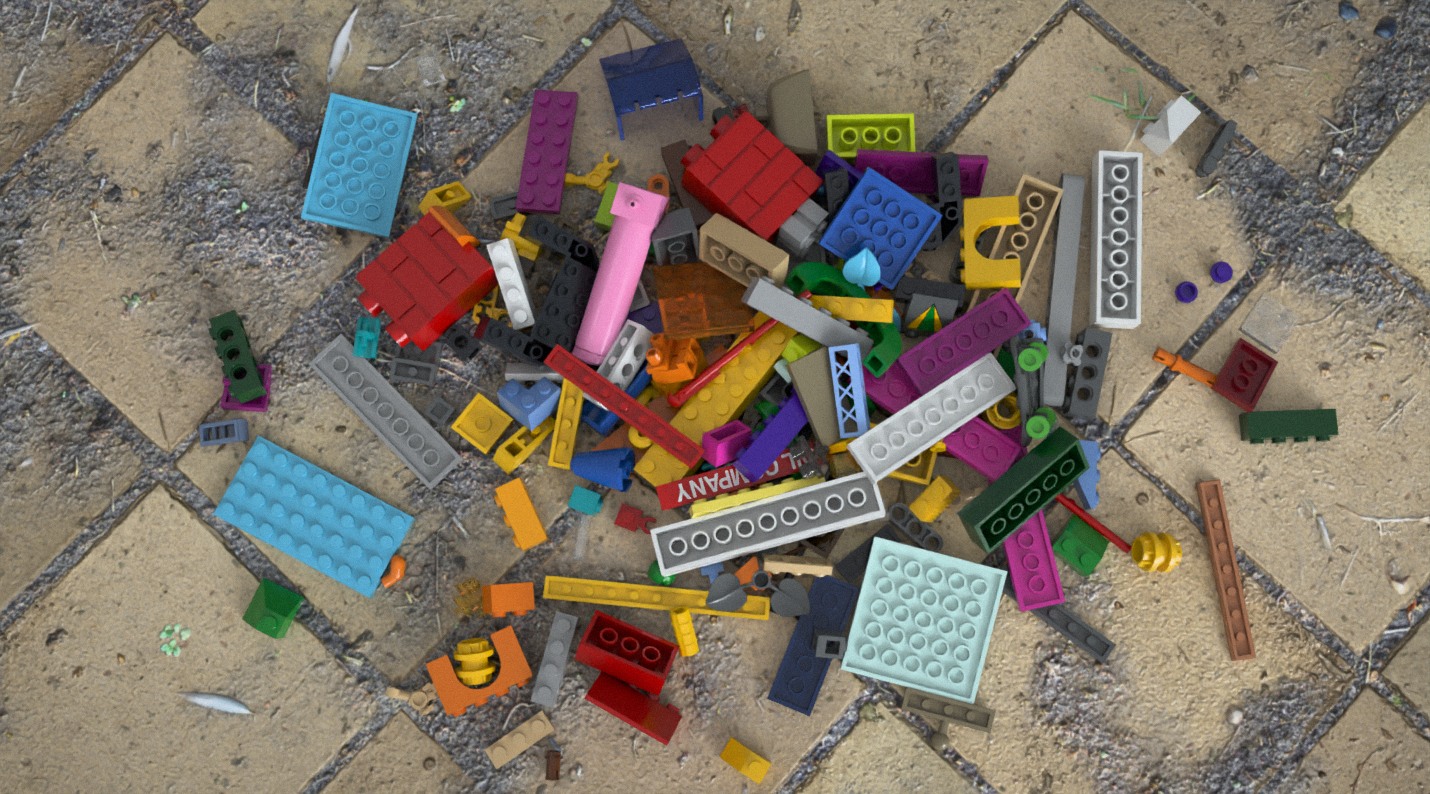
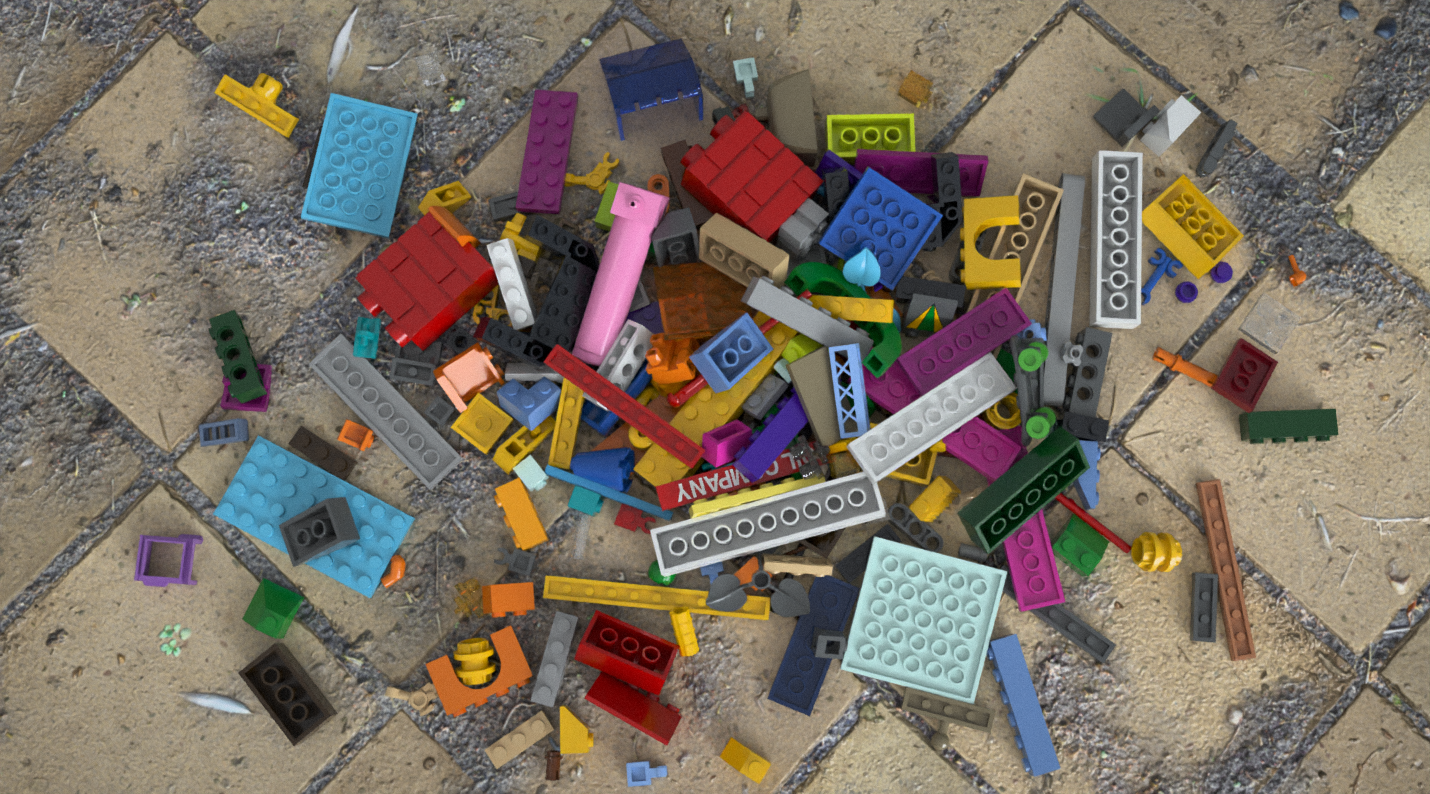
(144, 556): none -> medium lavender piece
(259, 101): none -> yellow plate
(288, 693): none -> dark brown brick
(319, 531): none -> dark grey slope
(323, 453): none -> dark brown plate
(356, 435): none -> orange bracket
(468, 375): none -> panel
(519, 561): none -> dark grey plate
(531, 473): none -> light aqua brick
(574, 733): none -> yellow slope
(608, 493): none -> dark azure tile
(640, 773): none -> light blue plate
(731, 353): none -> medium blue slope
(745, 73): none -> light aqua plate
(764, 396): none -> light grey plate
(915, 89): none -> clear yellow brick
(972, 552): none -> light grey pin
(1022, 705): none -> medium blue brick
(1084, 427): none -> black brick
(1124, 117): none -> dark grey bracket
(1164, 265): none -> blue bar
(1191, 226): none -> yellow slope
(1203, 607): none -> dark grey plate
(1299, 275): none -> orange hand

